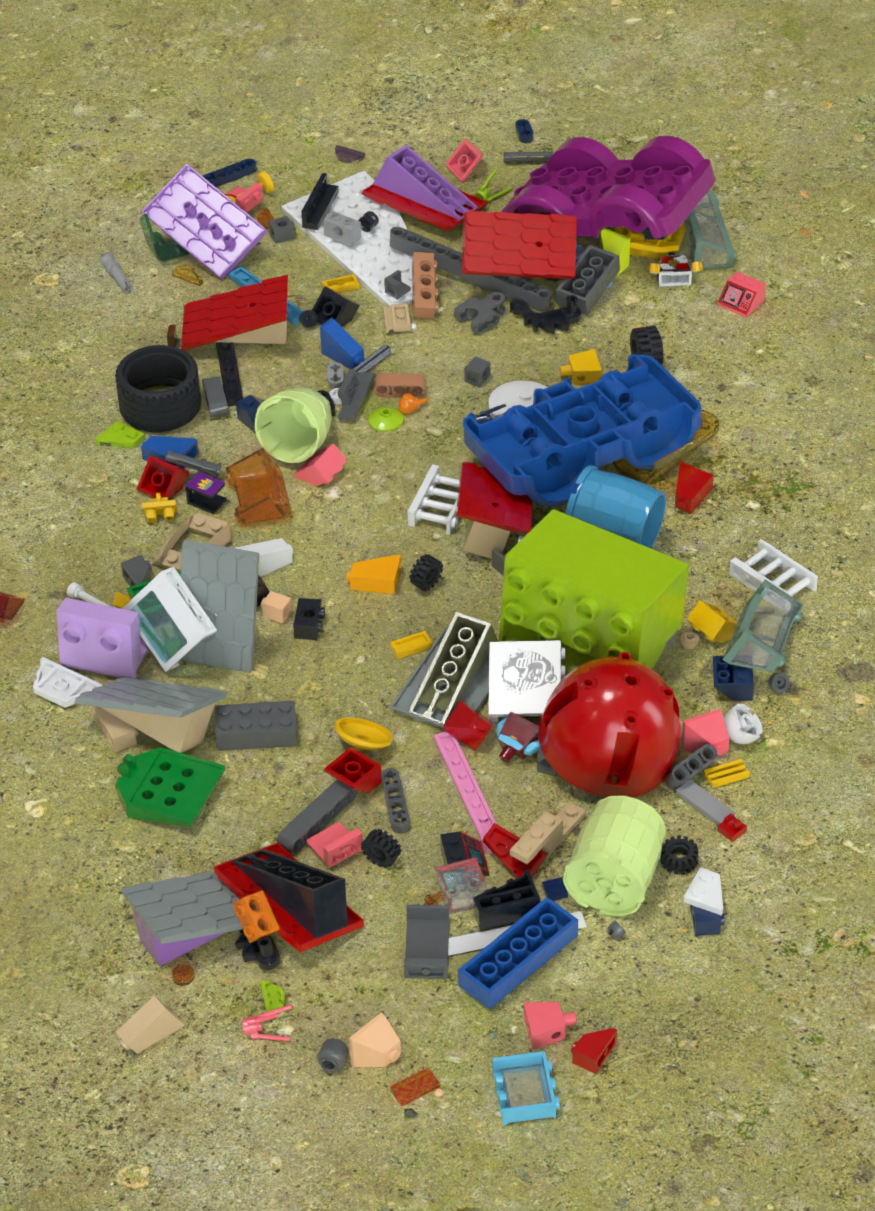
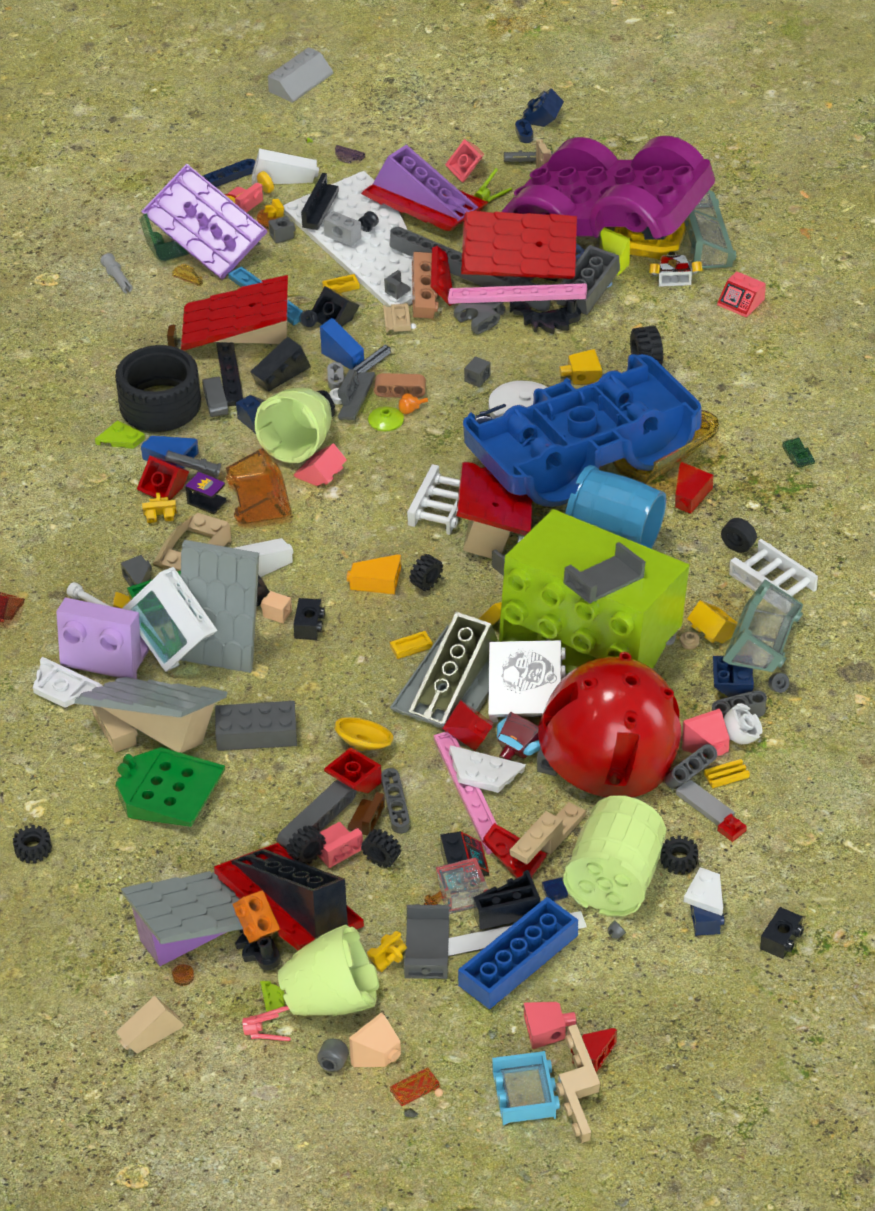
(32, 835): none -> black tyre
(275, 210): none -> yellow tile
(280, 365): none -> black wedge
(285, 168): none -> white slope
(299, 75): none -> light grey slope
(306, 845): none -> black tyre
(330, 976): none -> yellowish green piece
(367, 814): none -> reddish brown panel
(388, 951): none -> yellow hips
(440, 273): none -> red wing
(483, 769): none -> white wing
(493, 614): none -> yellow slope
(517, 293): none -> bright pink tile
(542, 153): none -> tan plate
(543, 109): none -> dark blue slope
(578, 1083): none -> tan bracket
(606, 576): none -> dark grey panel
(738, 535): none -> black tyre
(755, 700): none -> dark grey beam
(782, 932): none -> black brick
(798, 453): none -> clear green slope

